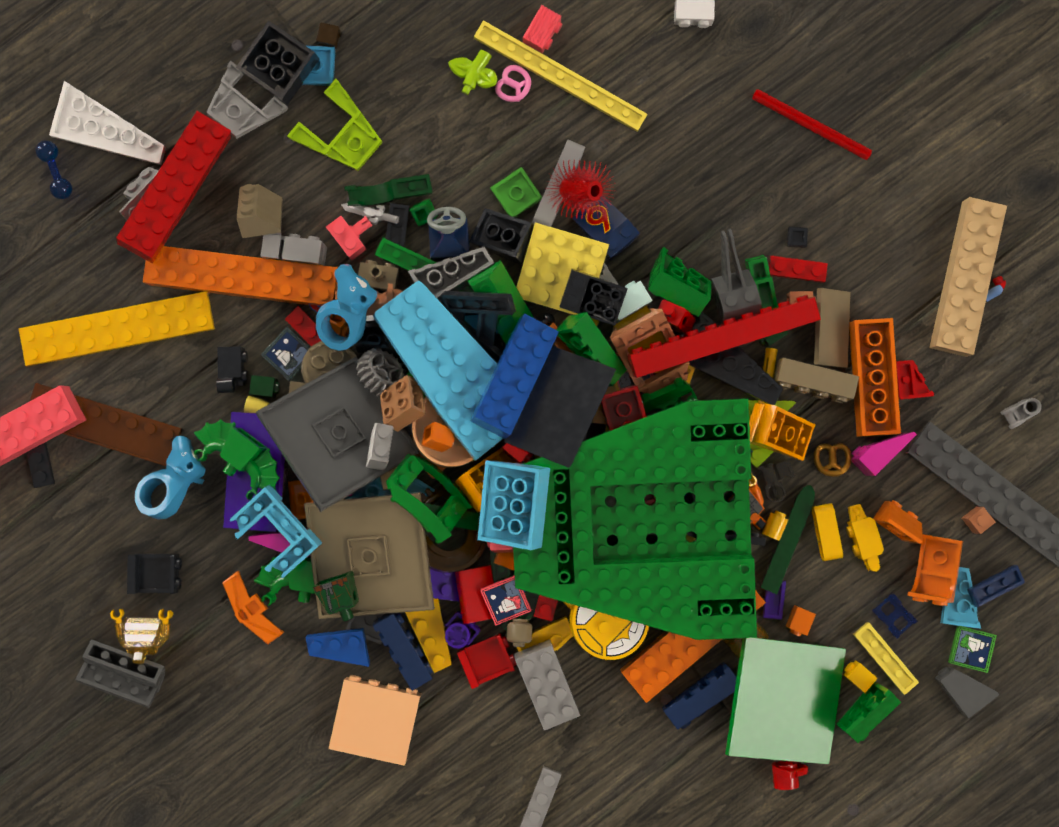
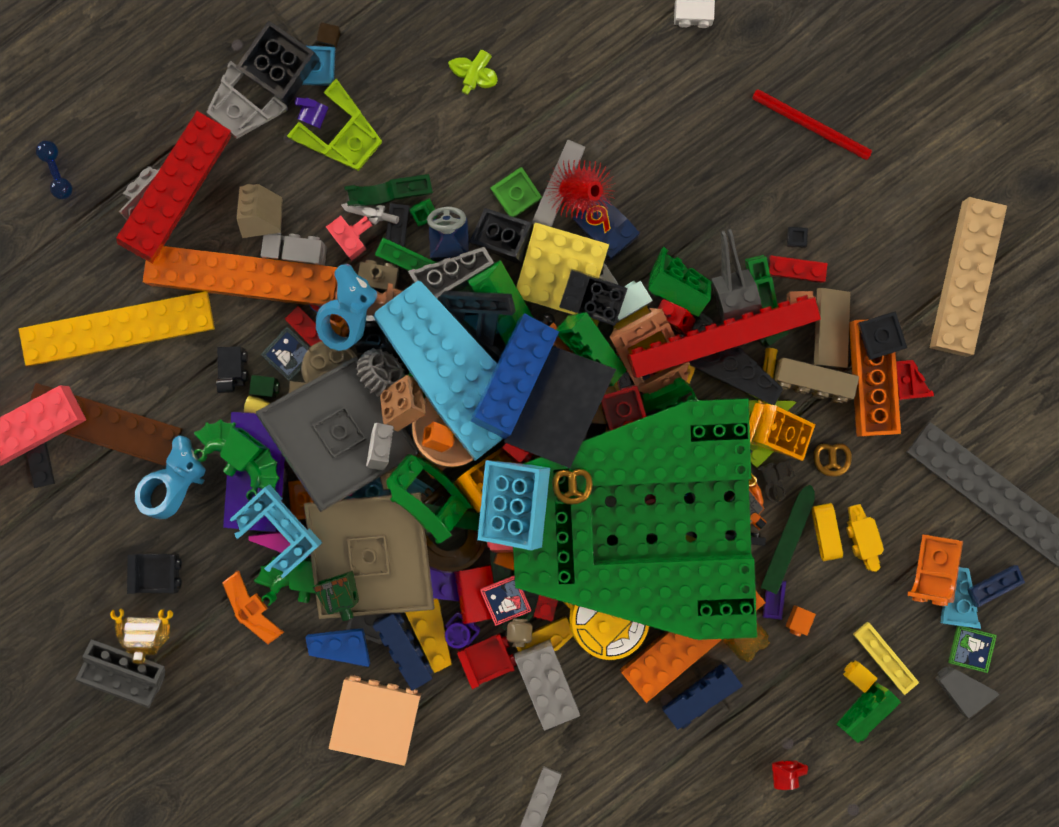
(95, 126): white wing -> none
(311, 111): none -> dark purple piece
(514, 84): bright pink piece -> none
(542, 29): coral brick -> none
(560, 76): light yellow plate -> none
(572, 486): none -> pearl gold piece
(775, 525): yellow brick -> none
(785, 701): tile -> none
(875, 456): dark pink slope -> none
(882, 335): none -> black tile
(899, 522): orange slope -> none
(899, 611): clear blue piece -> none
(978, 520): nougat brick -> none
(997, 289): medium blue arm -> none
(1018, 413): light grey piece -> none

